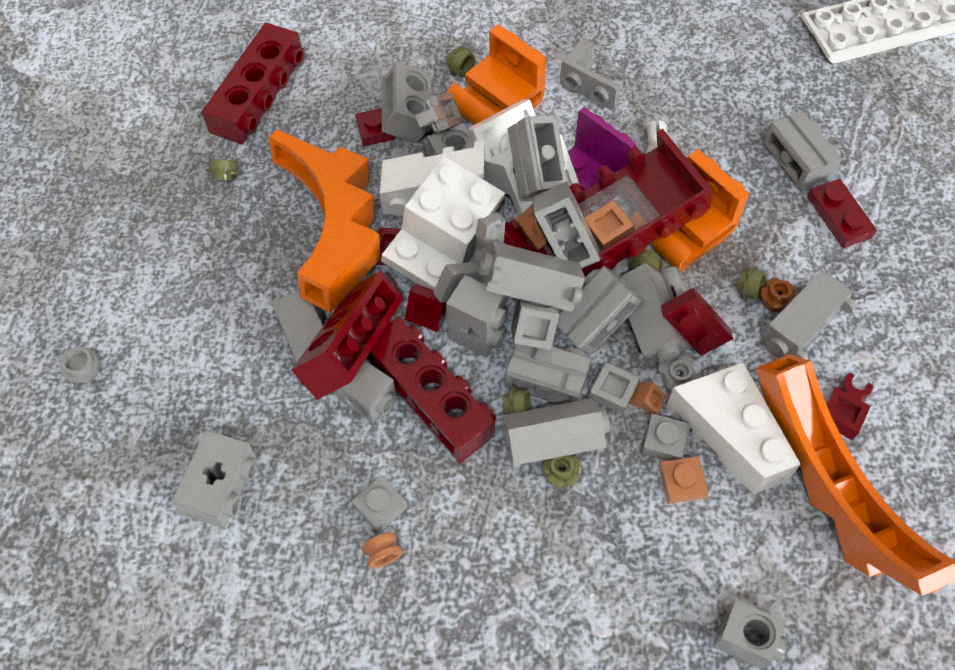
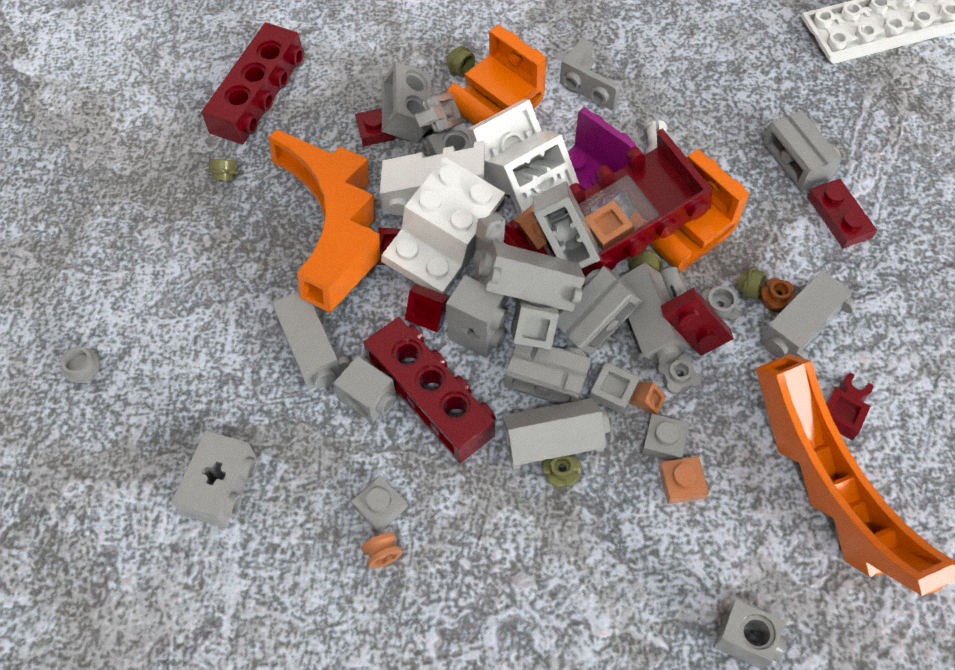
(348, 336): dark red brick -> none
(451, 277): light grey plate -> none
(516, 401): olive plate -> none
(537, 154): light grey brick -> none
(725, 296): none -> light grey plate
(737, 425): white wedge -> none

